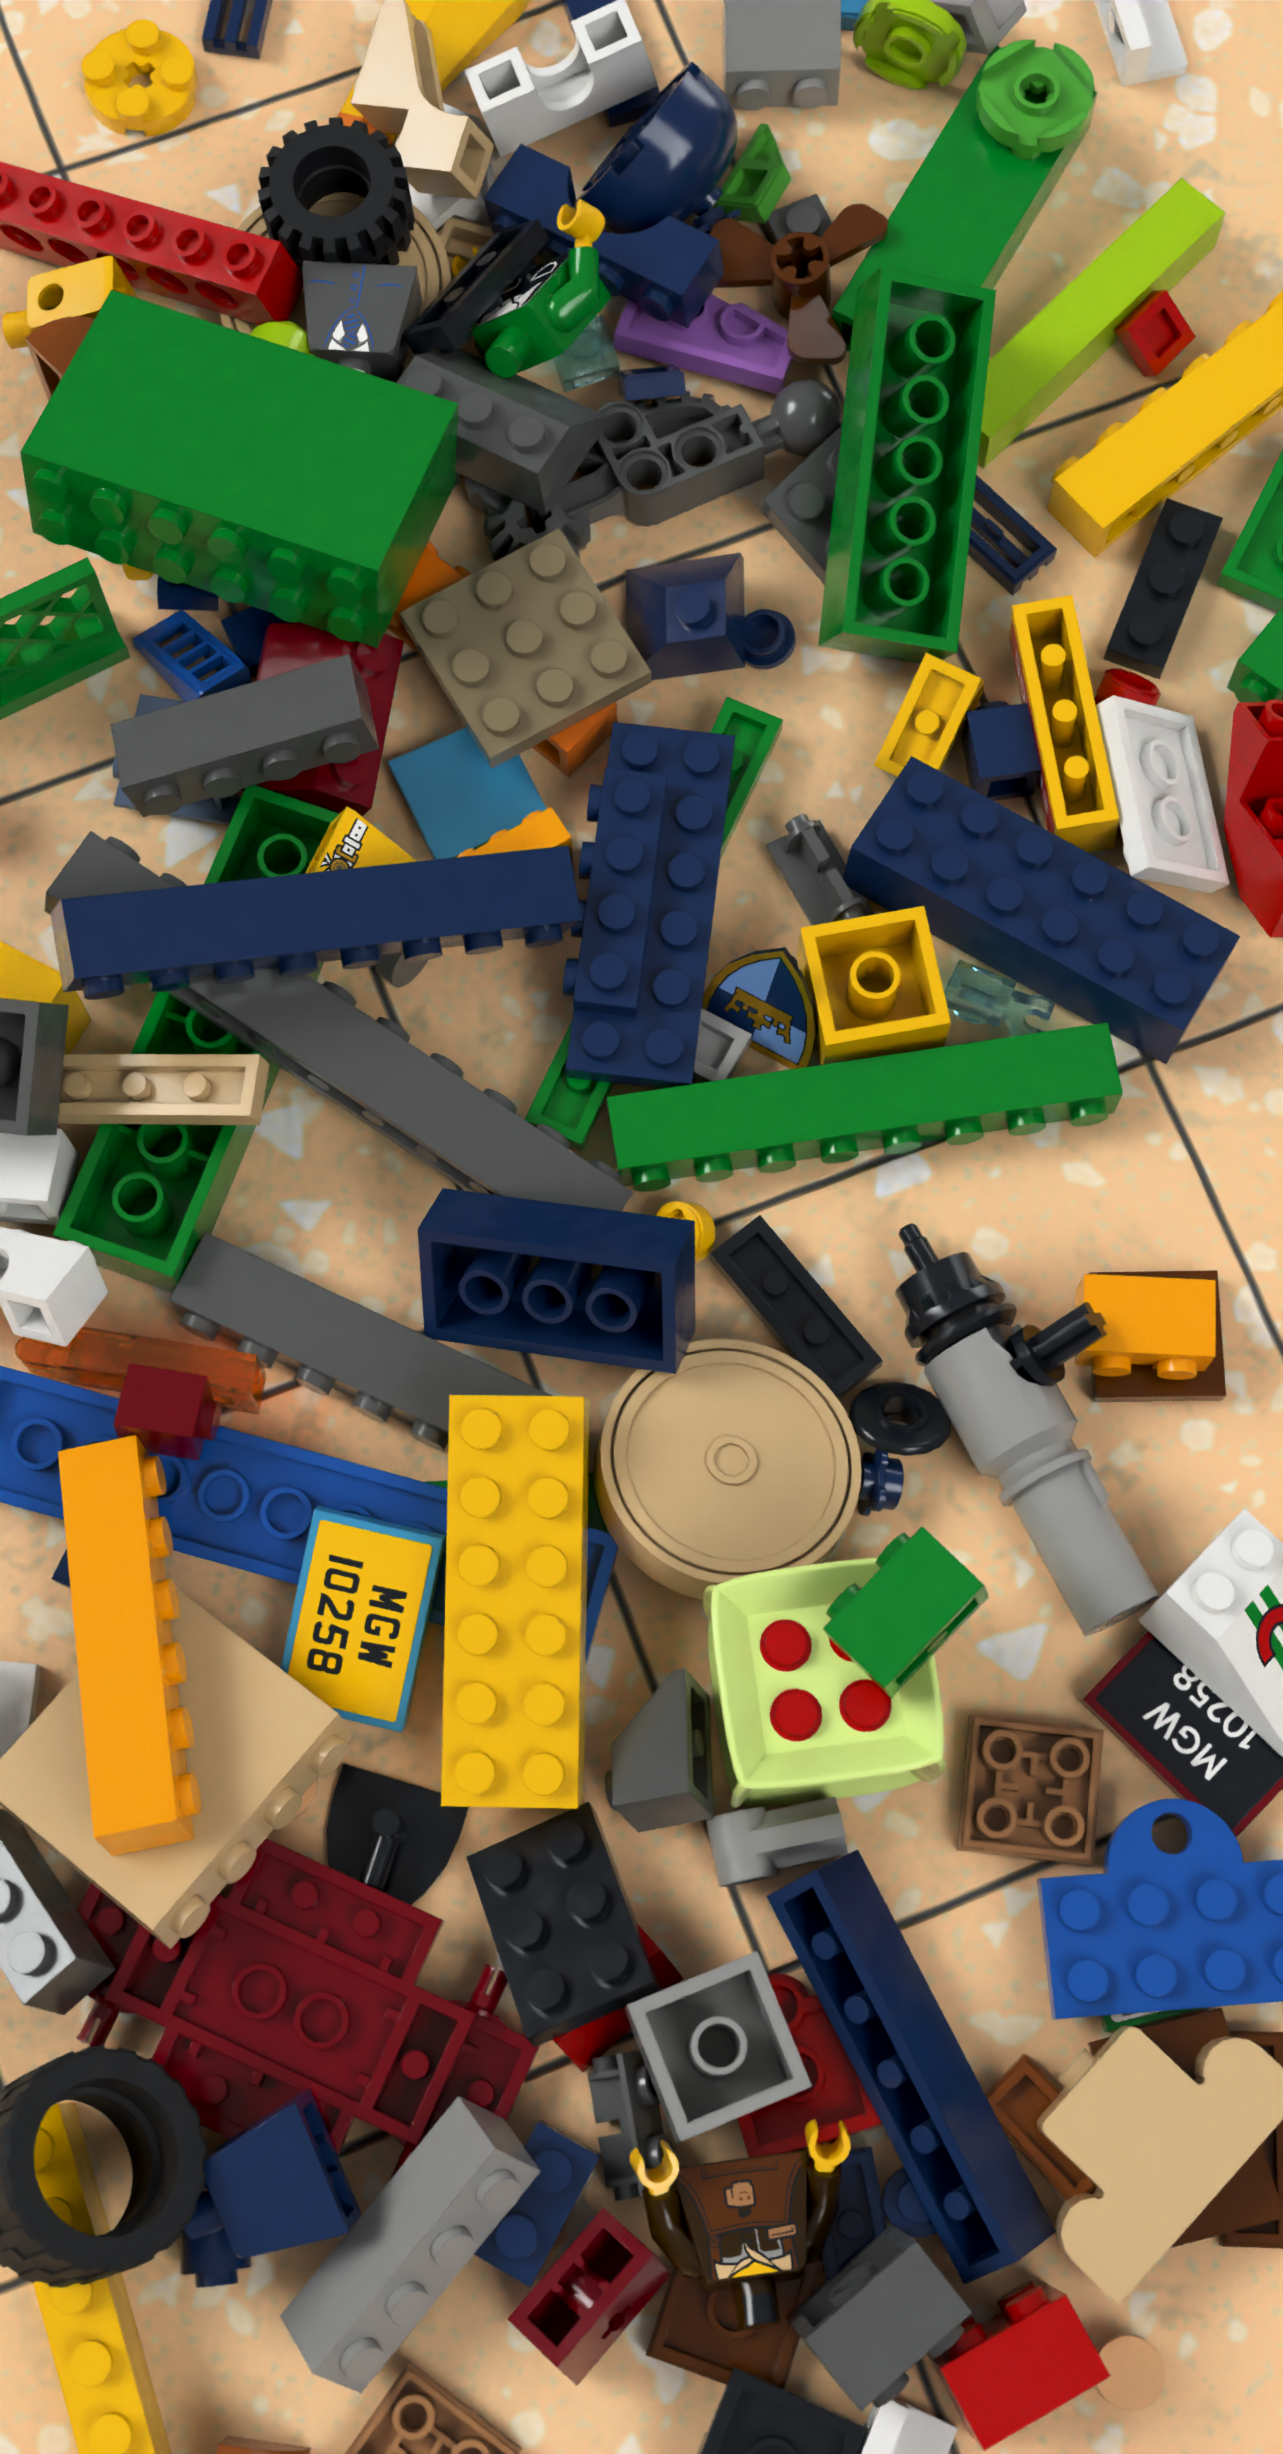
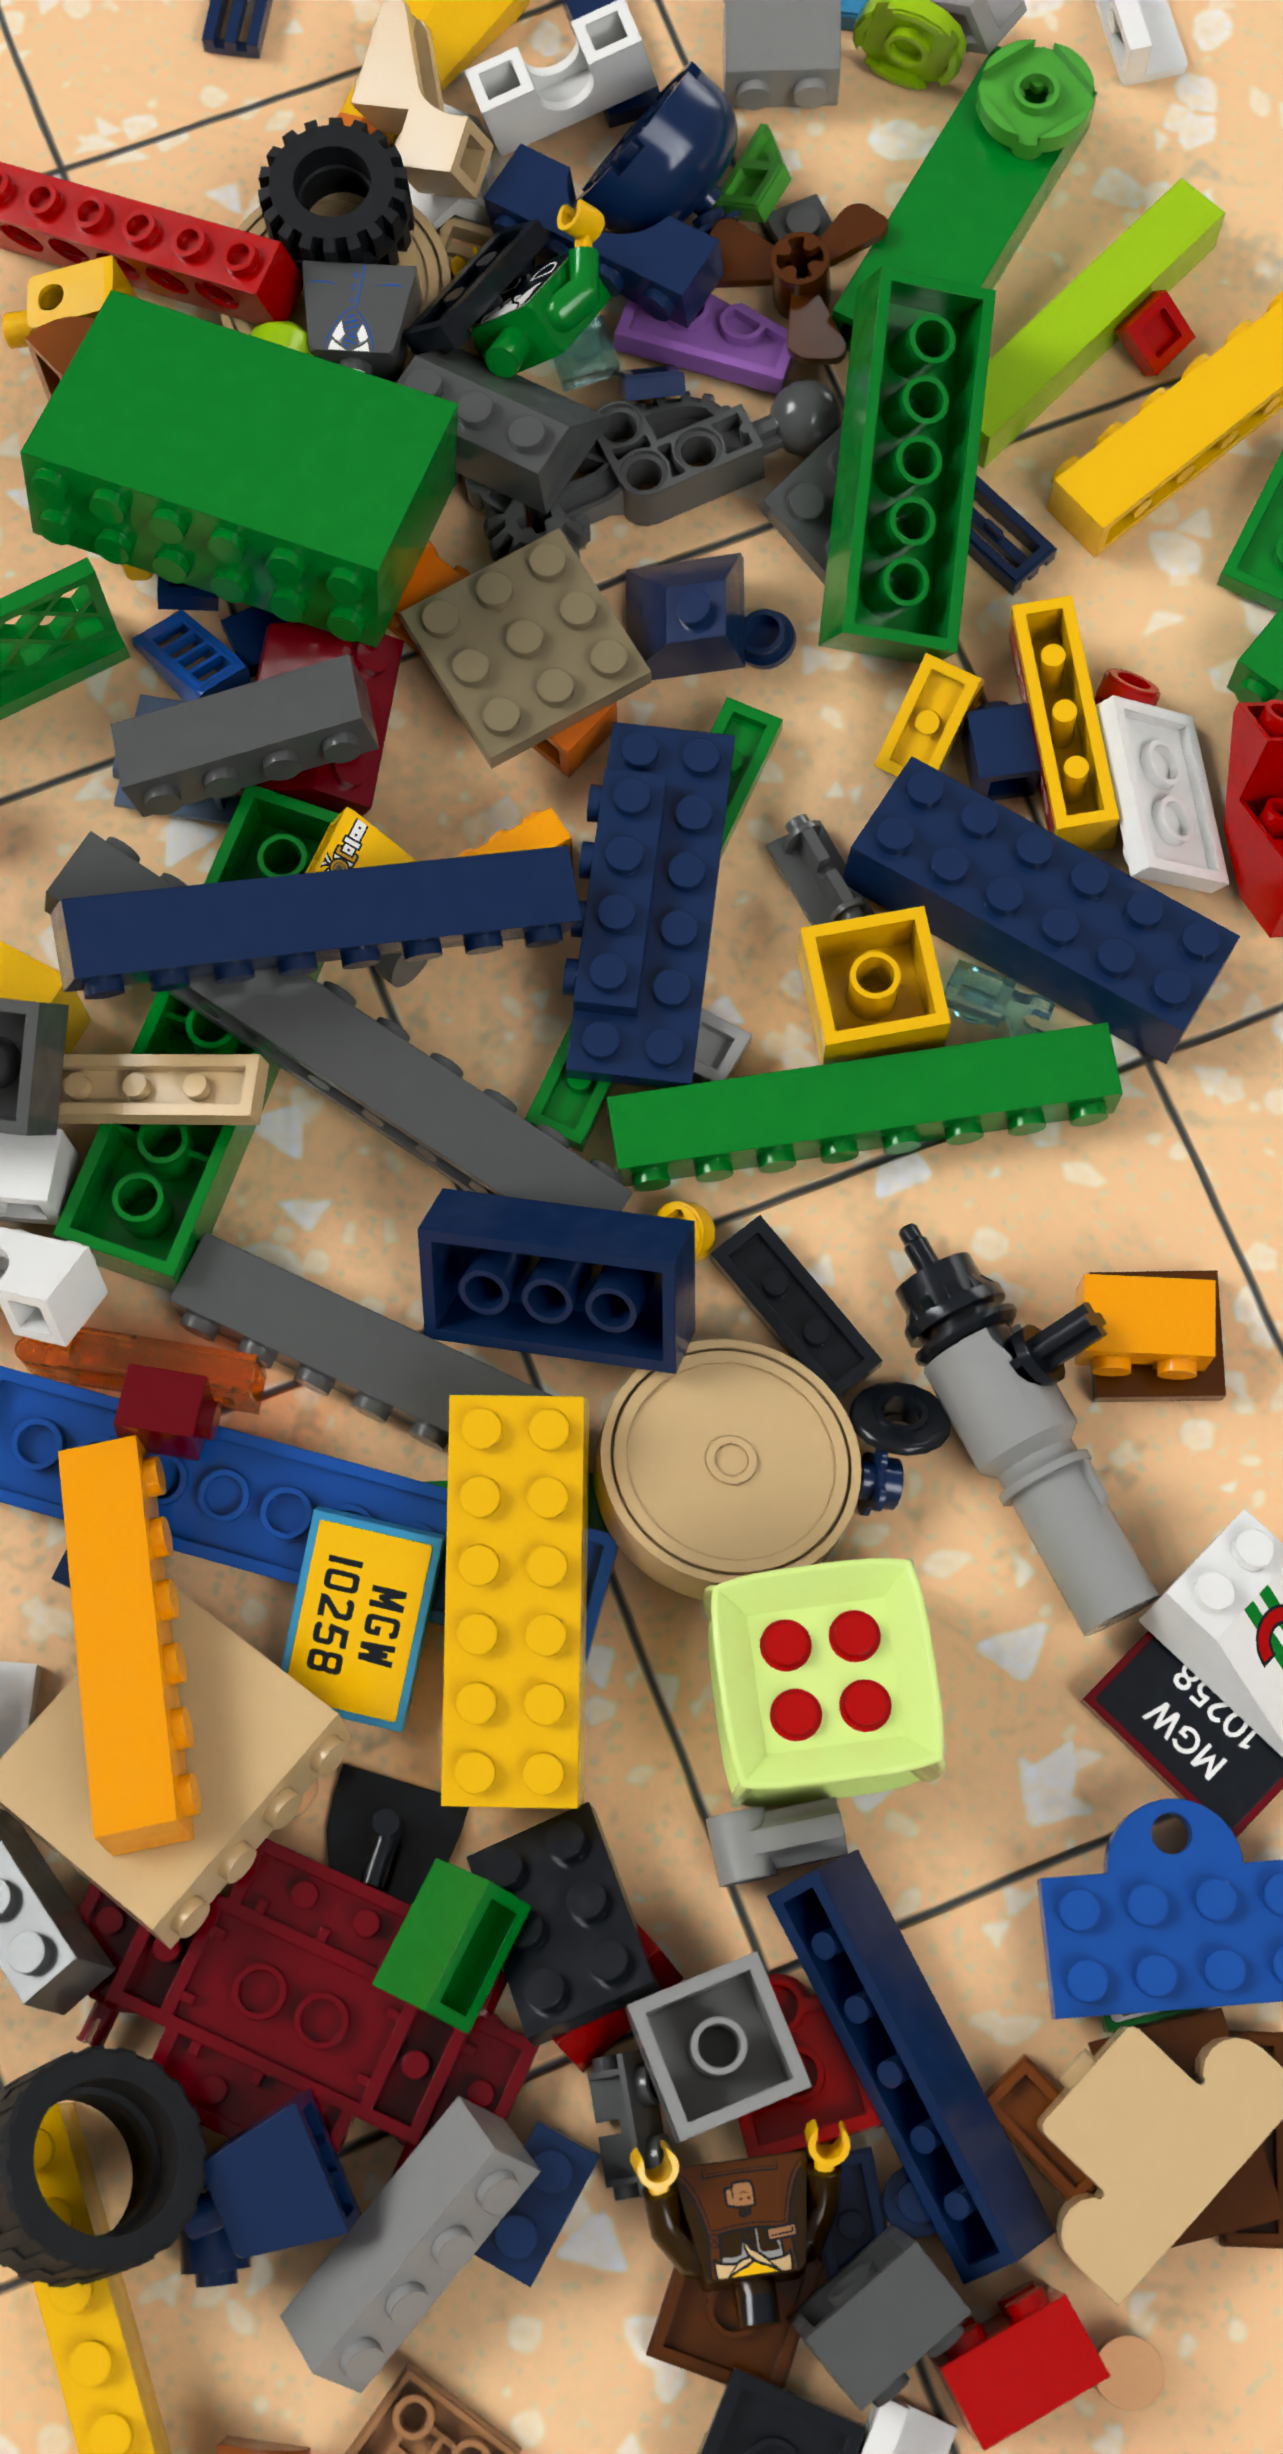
(136, 52): yellow plate -> none
(452, 1945): none -> green brick
(459, 796): dark azure tile -> none
(589, 2296): dark red brick -> none
(664, 1759): dark grey slope -> none
(770, 1001): shield -> none
(904, 1609): green brick -> none
(1030, 1790): medium nougat tile -> none
(1163, 588): black plate -> none

